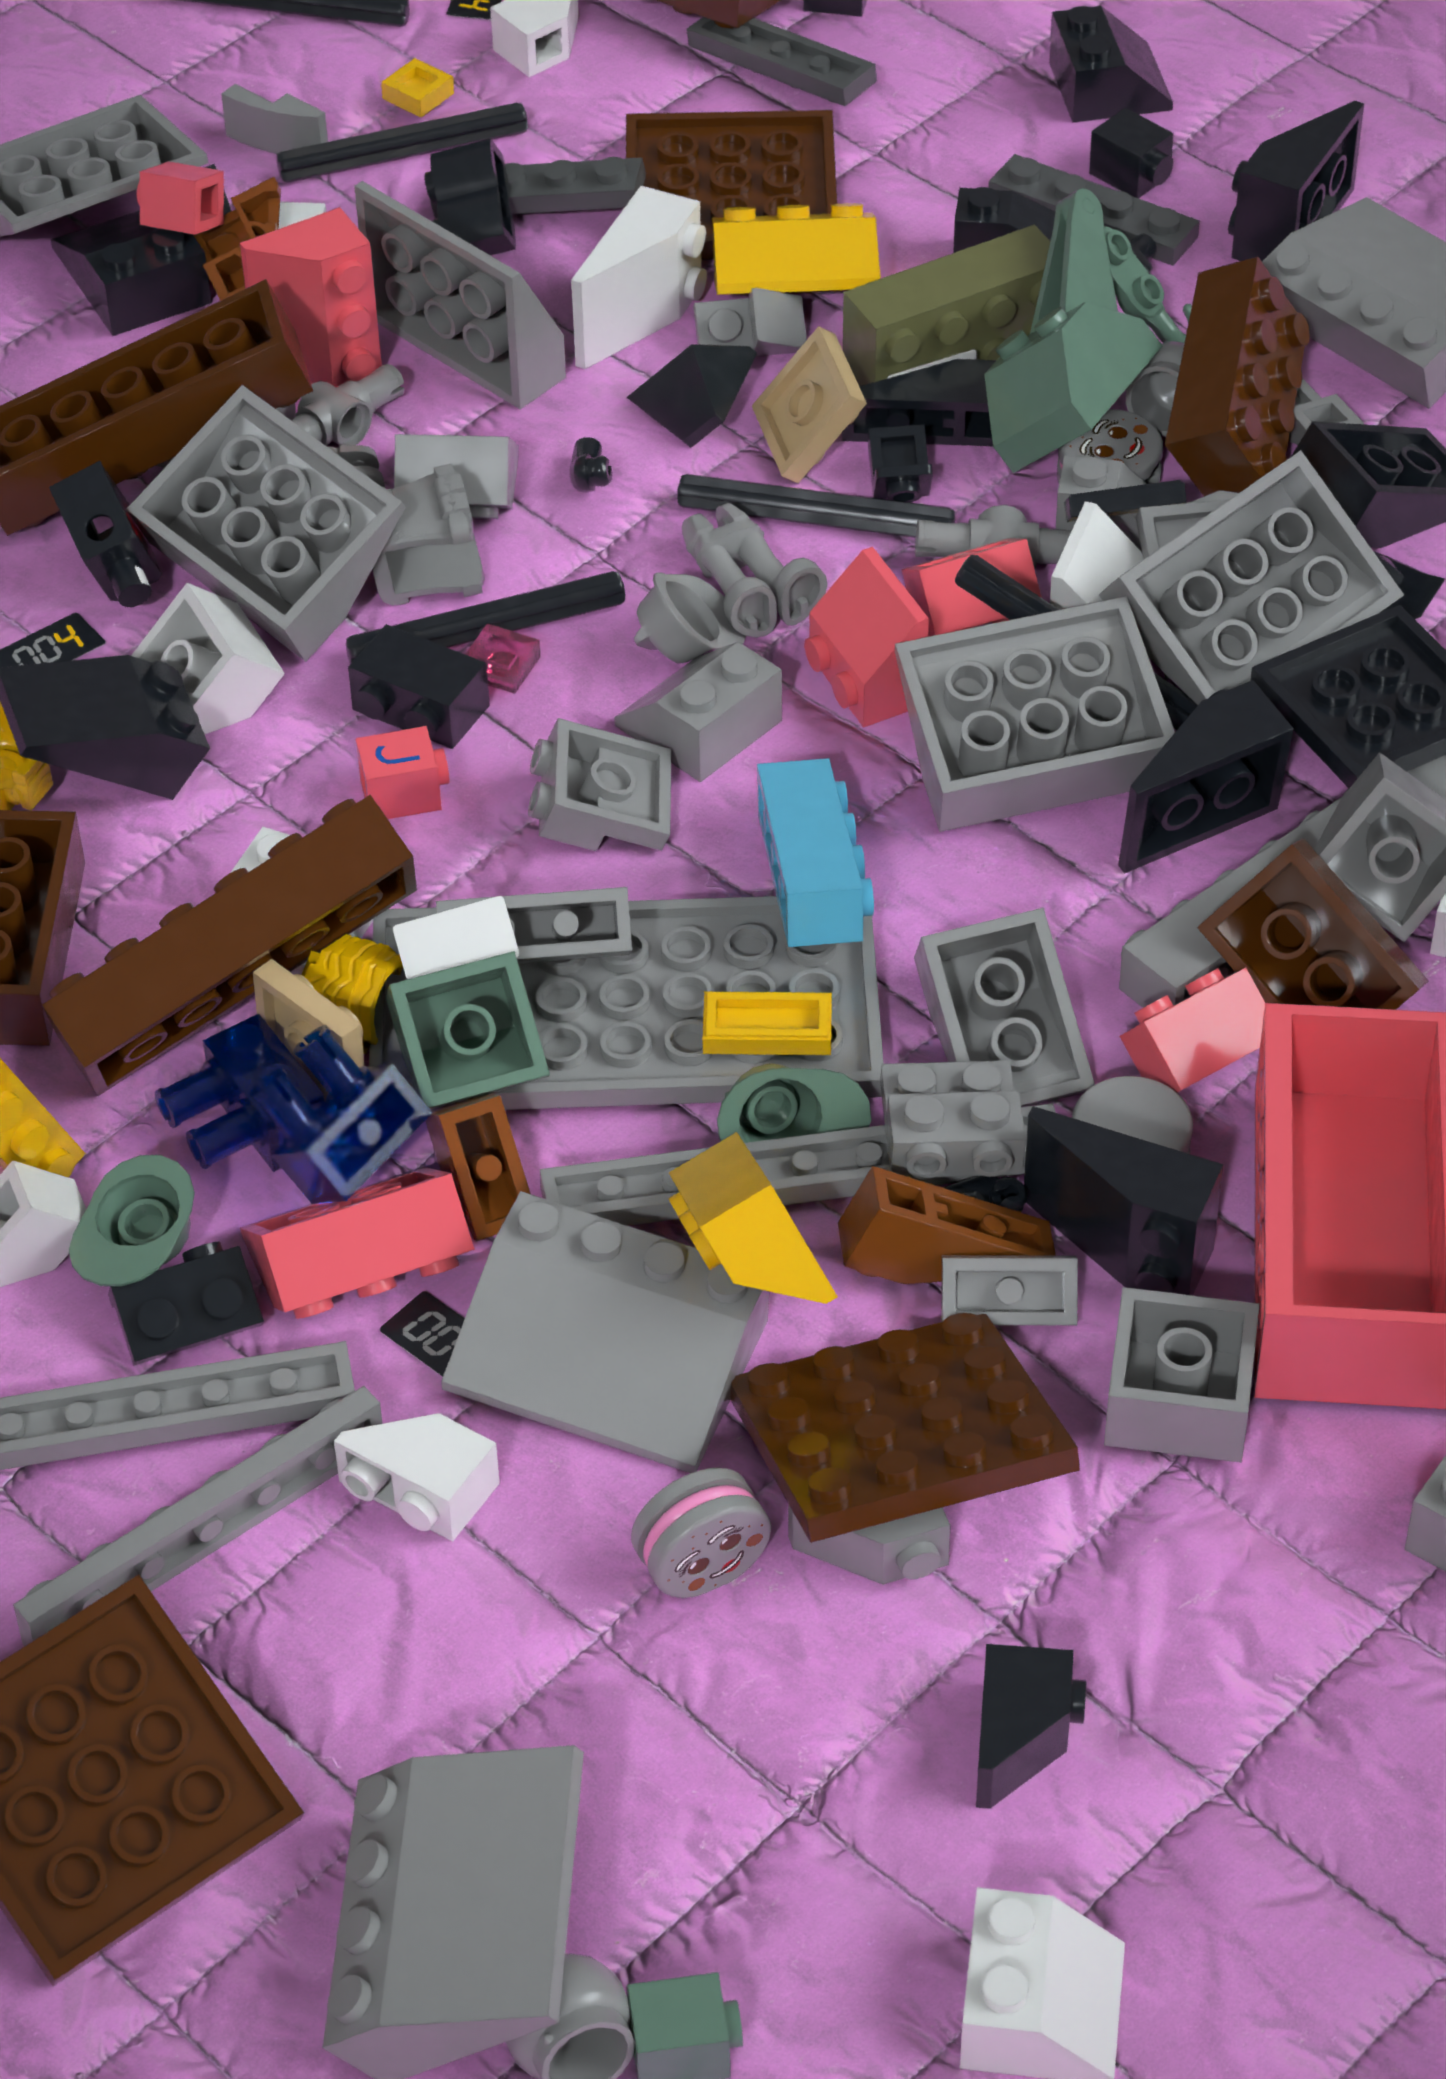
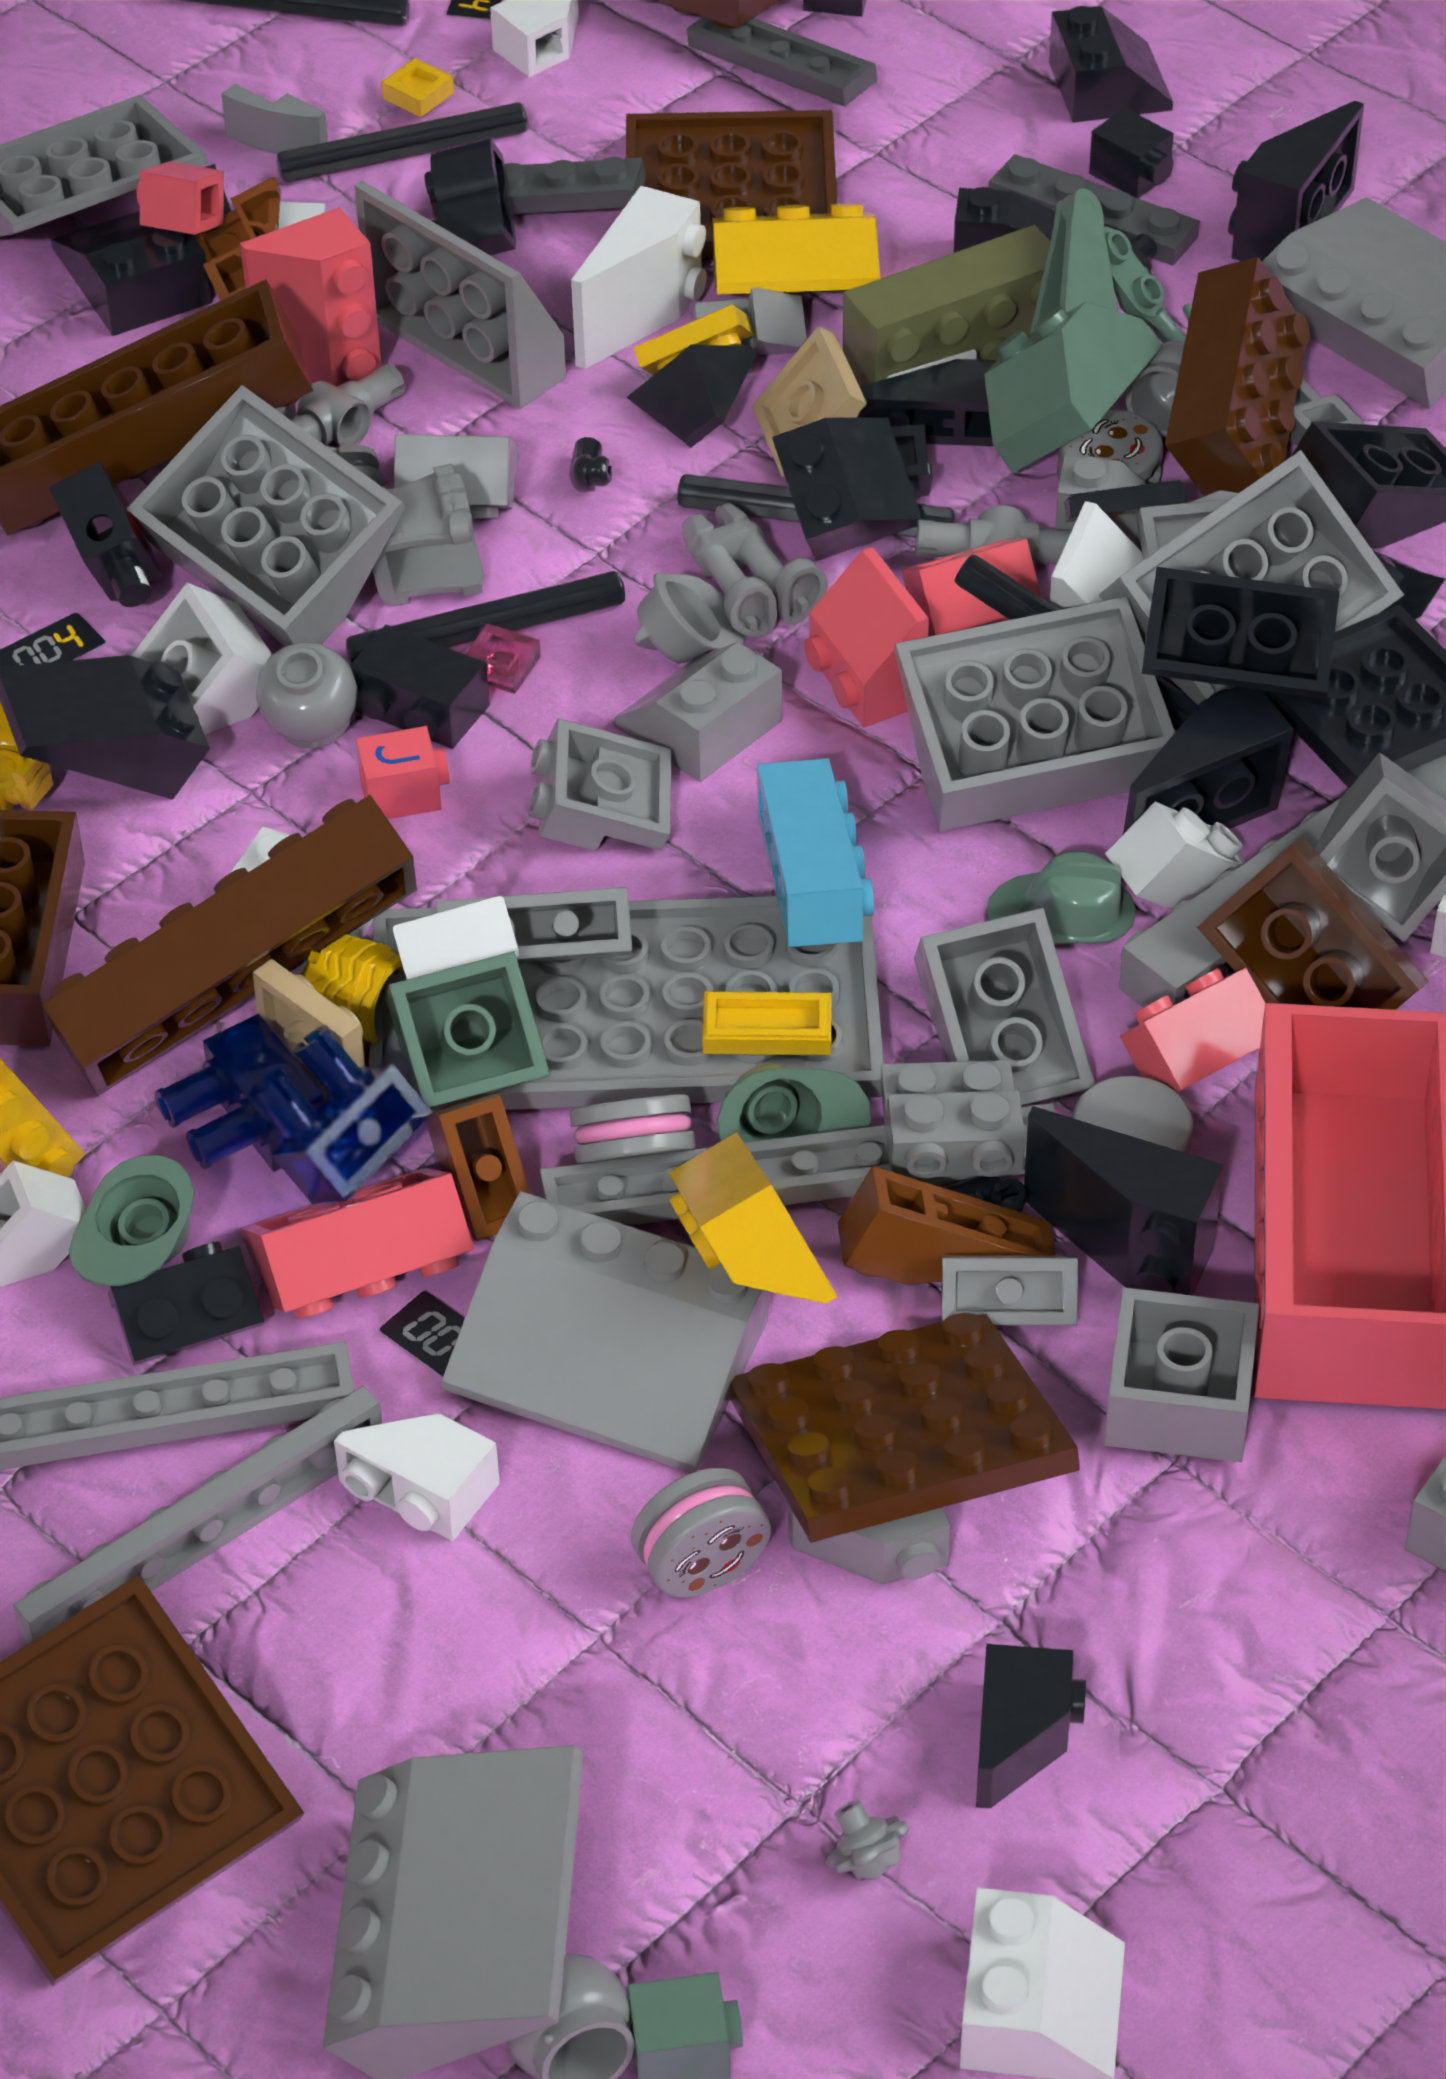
(307, 694): none -> light grey piece
(632, 1128): none -> light grey head
(721, 327): none -> yellow plate
(846, 482): none -> black slope
(867, 1842): none -> light grey plant
(1078, 896): none -> sand green piece
(1174, 855): none -> white slope
(1241, 632): none -> black slope

